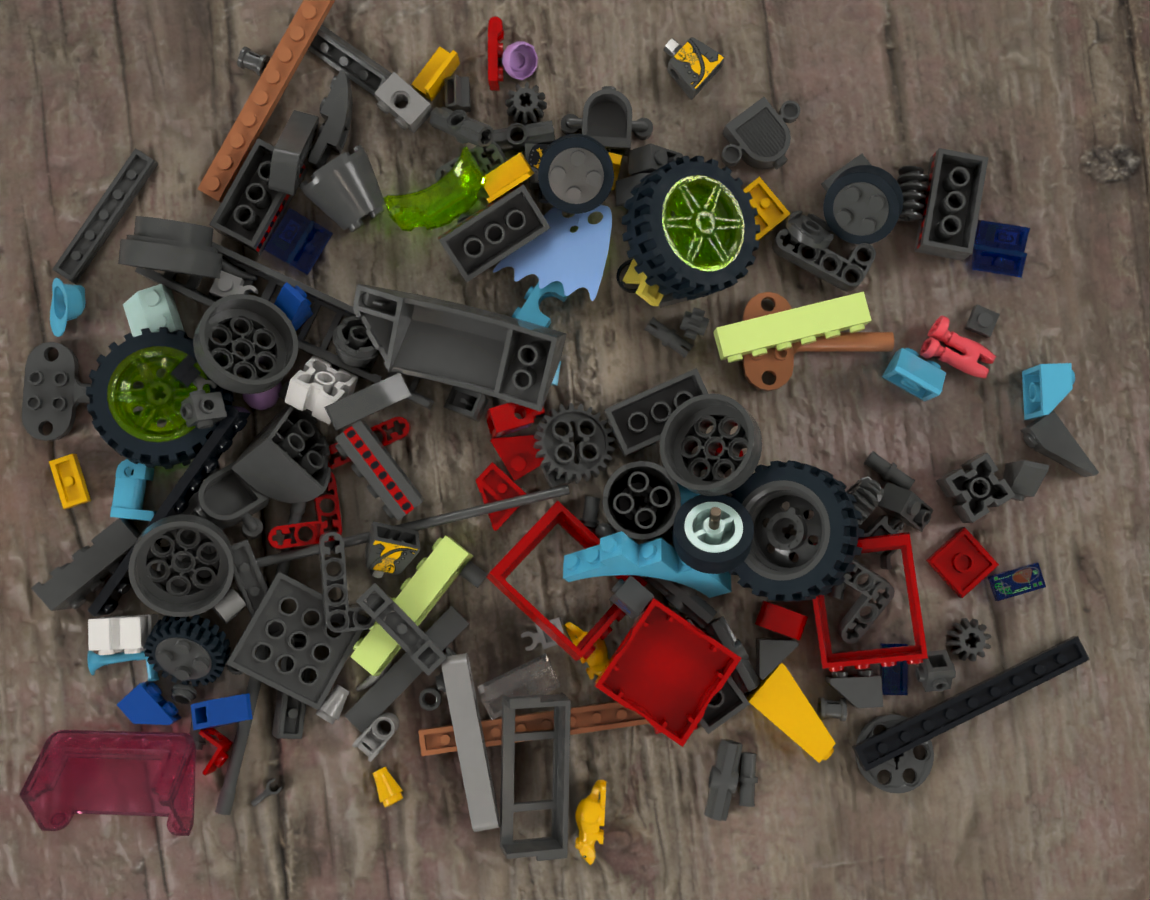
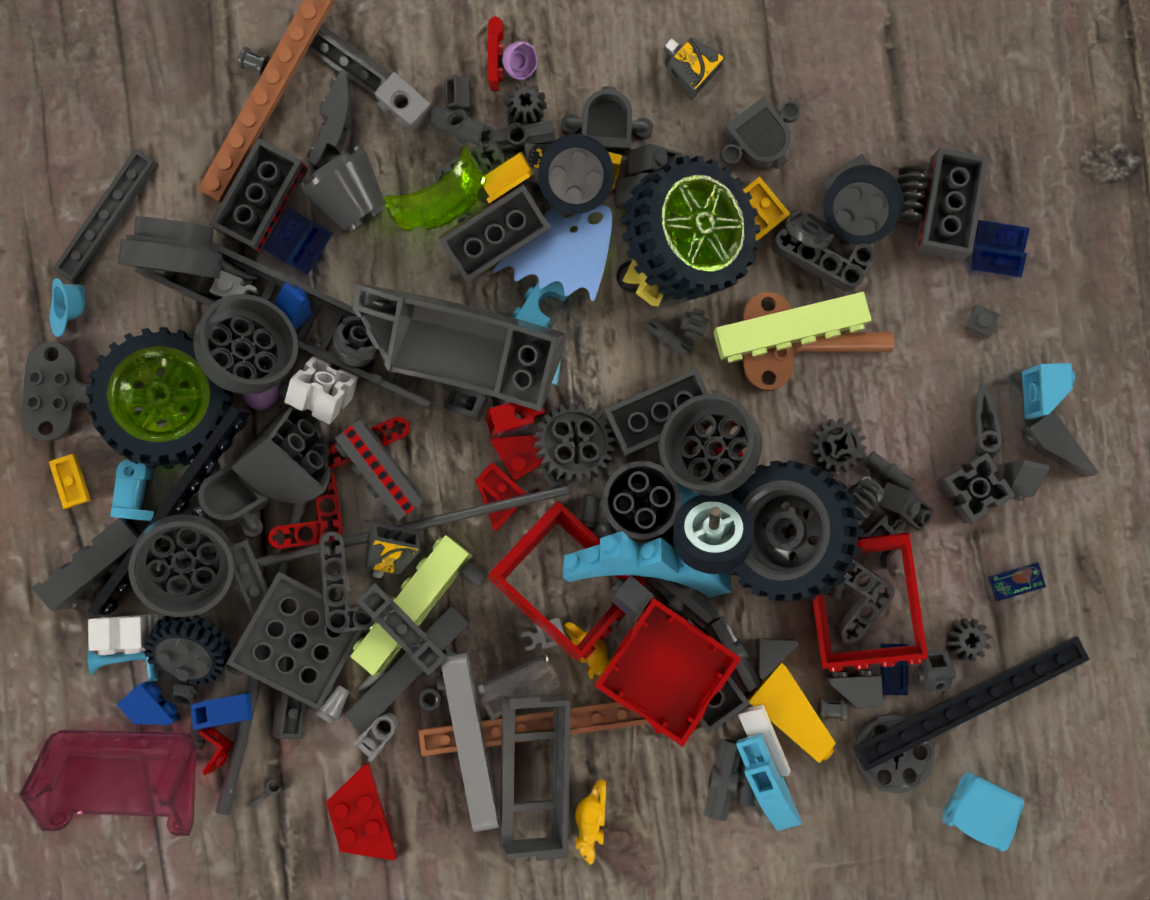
(152, 309): light aqua slope -> none
(187, 374): black piece -> none
(203, 409): dark grey brick -> none
(229, 606): light grey piece -> none
(291, 152): dark grey beam -> none
(360, 817): none -> red wing
(367, 401): dark grey slope -> none
(387, 788): yellow cone -> none
(433, 75): yellow panel -> none
(756, 721): none -> white tile
(767, 784): none -> medium azure slope
(781, 620): red beam -> none
(828, 440): none -> dark grey gear
(914, 374): medium azure slope -> none
(962, 562): red tile -> none
(970, 349): coral piece -> none
(984, 811): none -> medium azure piece
(987, 423): none -> dark grey piece

